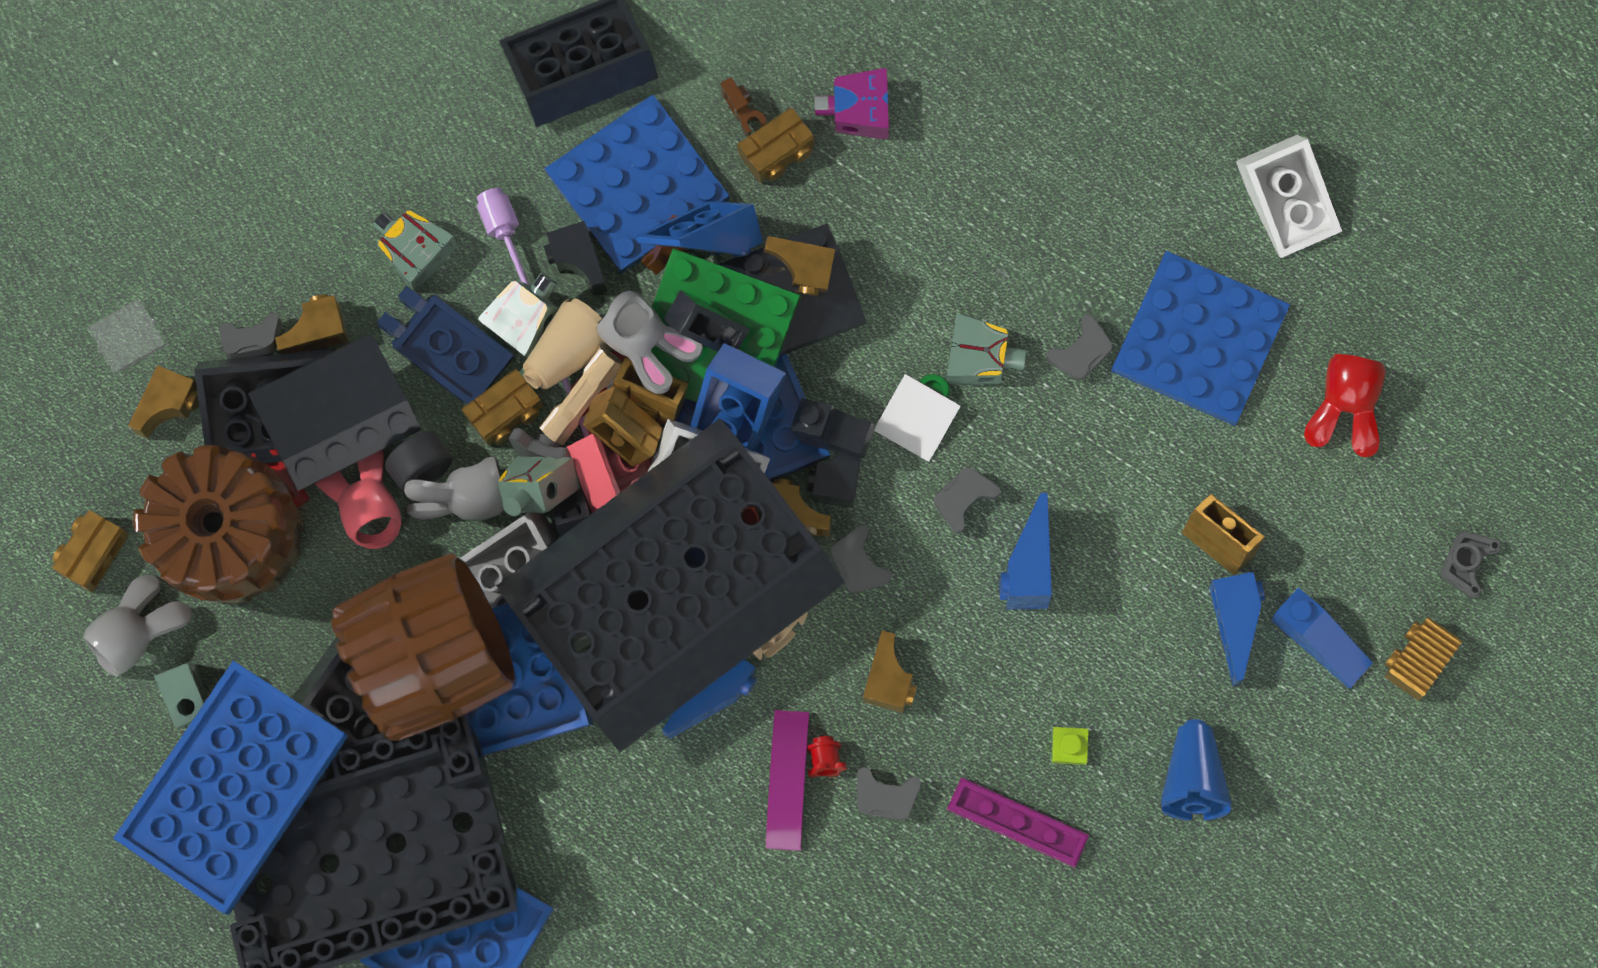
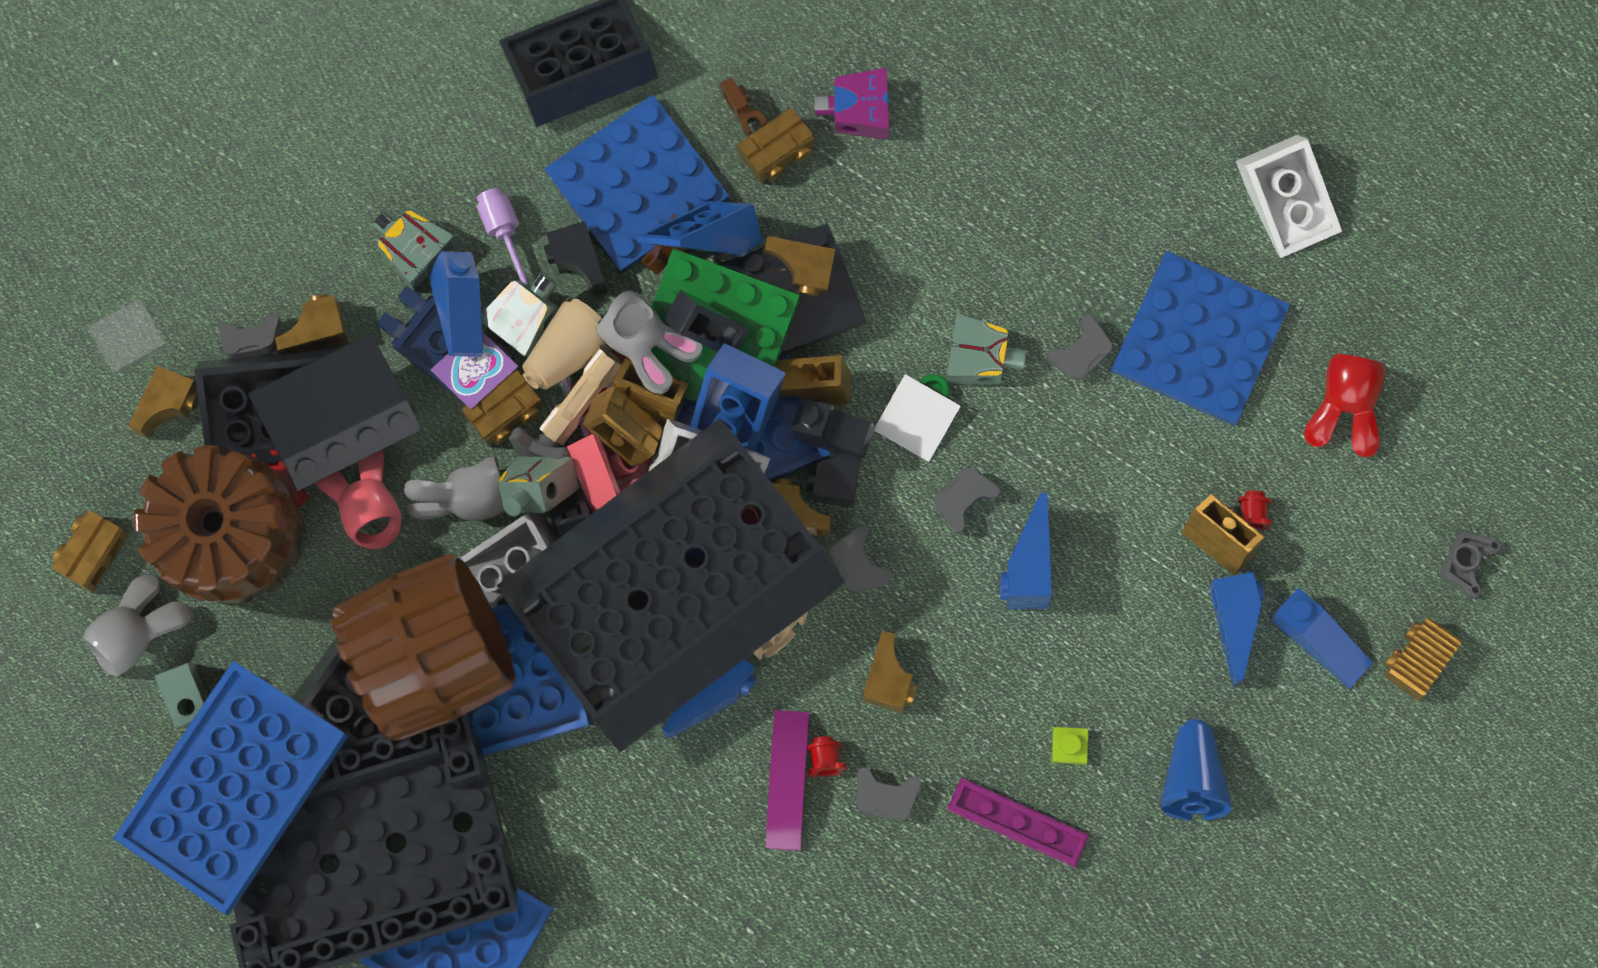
(418, 459): black tyre -> none
(458, 304): none -> blue slope
(475, 376): none -> sticker
(817, 379): none -> pearl gold arch
(1255, 509): none -> red brick

